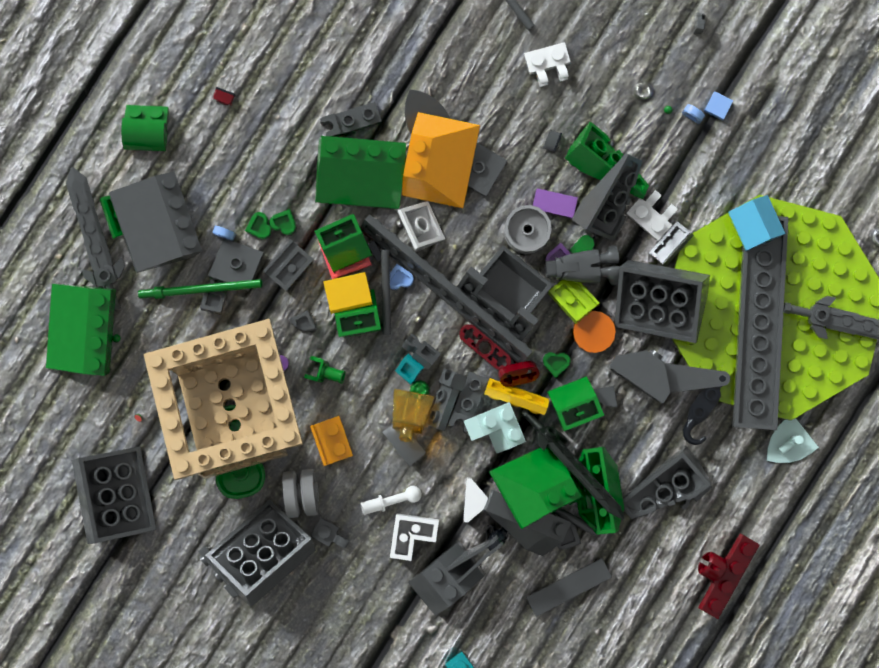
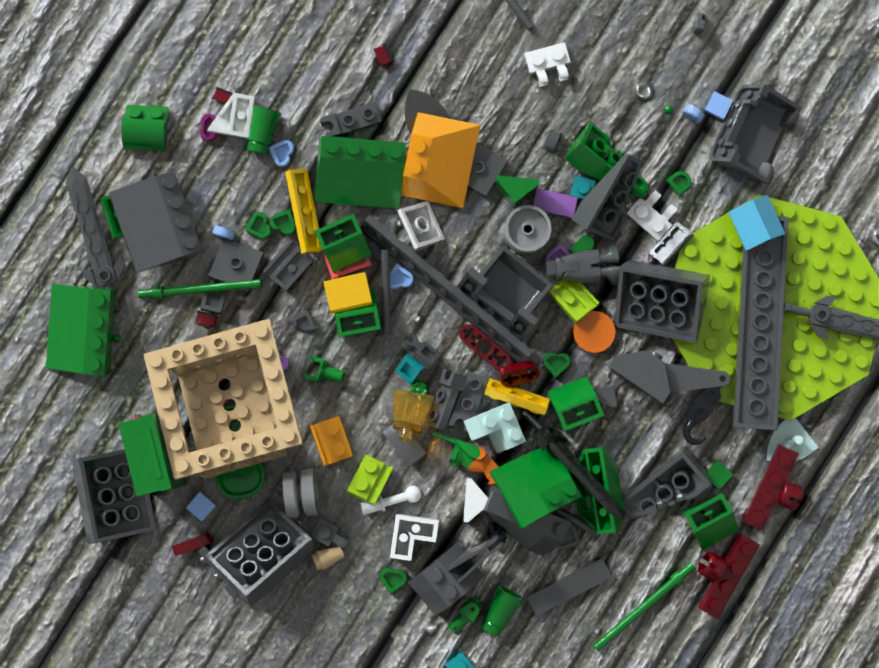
(148, 455): none -> green container
(192, 544): none -> dark red beam
(201, 506): none -> light blue tile
(206, 122): none -> magenta tile
(206, 319): none -> dark red piece
(234, 117): none -> white wing
(262, 129): none -> green plant
(281, 152): none -> light blue tile
(303, 210): none -> yellow plate
(327, 557): none -> tan cone
(369, 480): none -> lime plate
(383, 55): none -> dark red piece
(393, 579): none -> green tile
(467, 613): none -> green piece
(470, 457): none -> animal
(501, 610): none -> green plant
(515, 189): none -> green slope
(582, 187): none -> teal plate
(676, 580): none -> green bar
(679, 182): none -> green tile
(711, 520): none -> green slope
(718, 474): none -> green tile
(753, 130): none -> dark grey windscreen
(774, 488): none -> dark red plate

